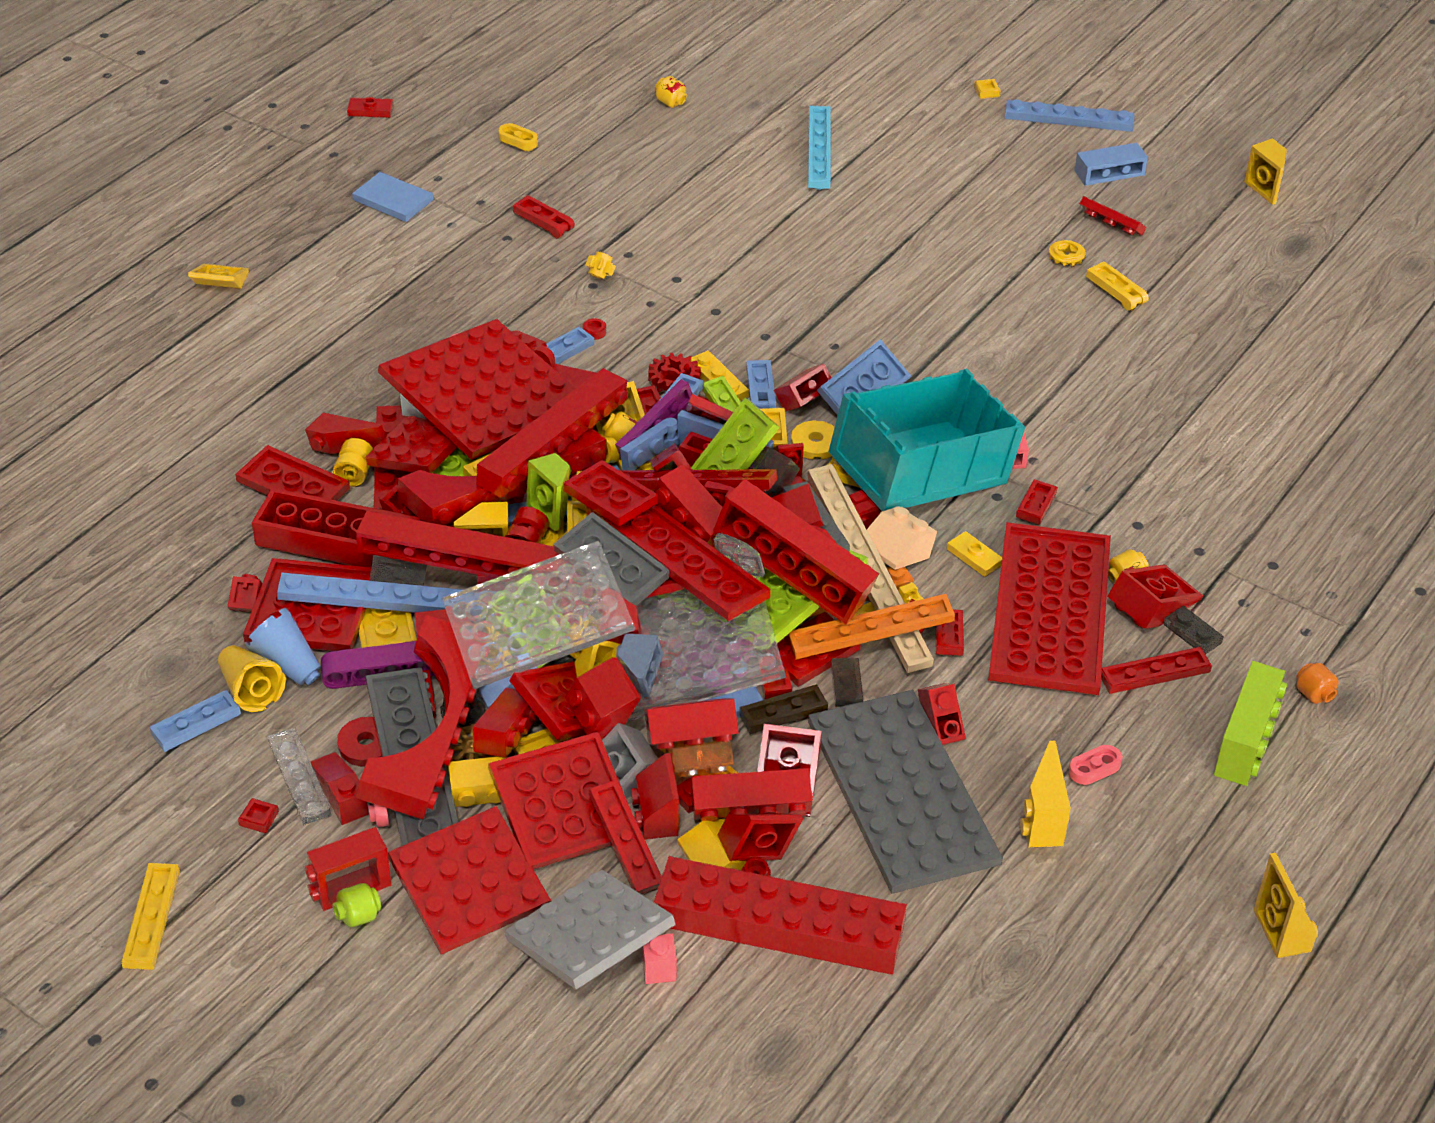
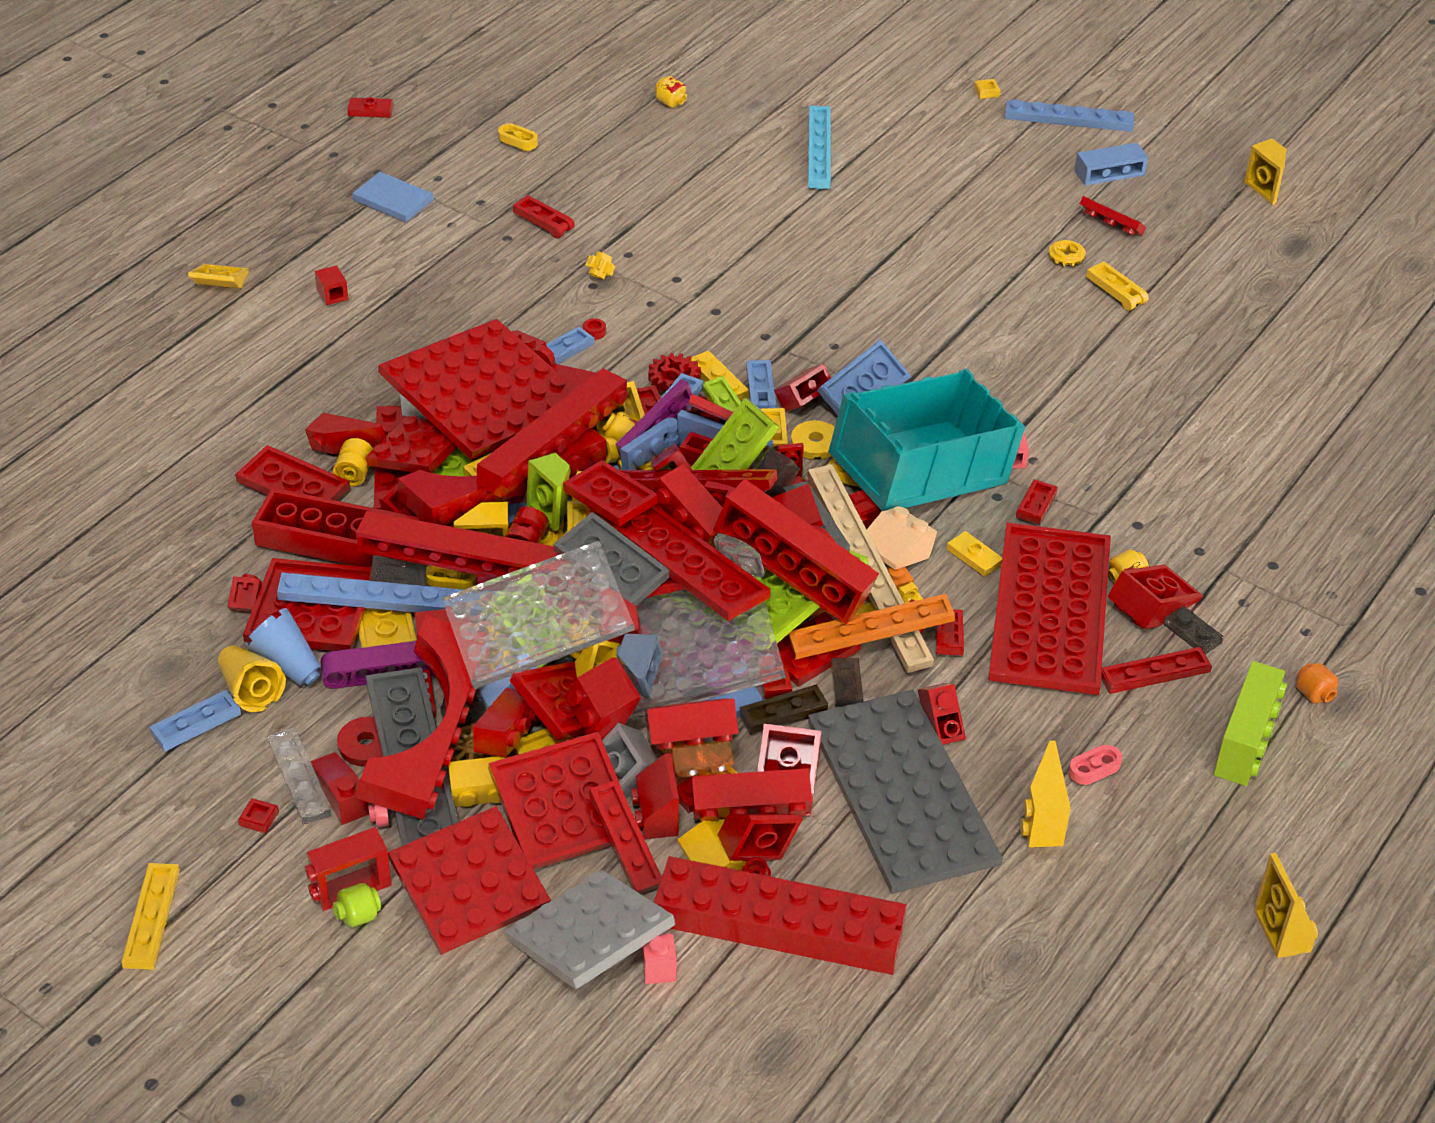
(331, 285): none -> red brick
(449, 578): none -> yellow plate

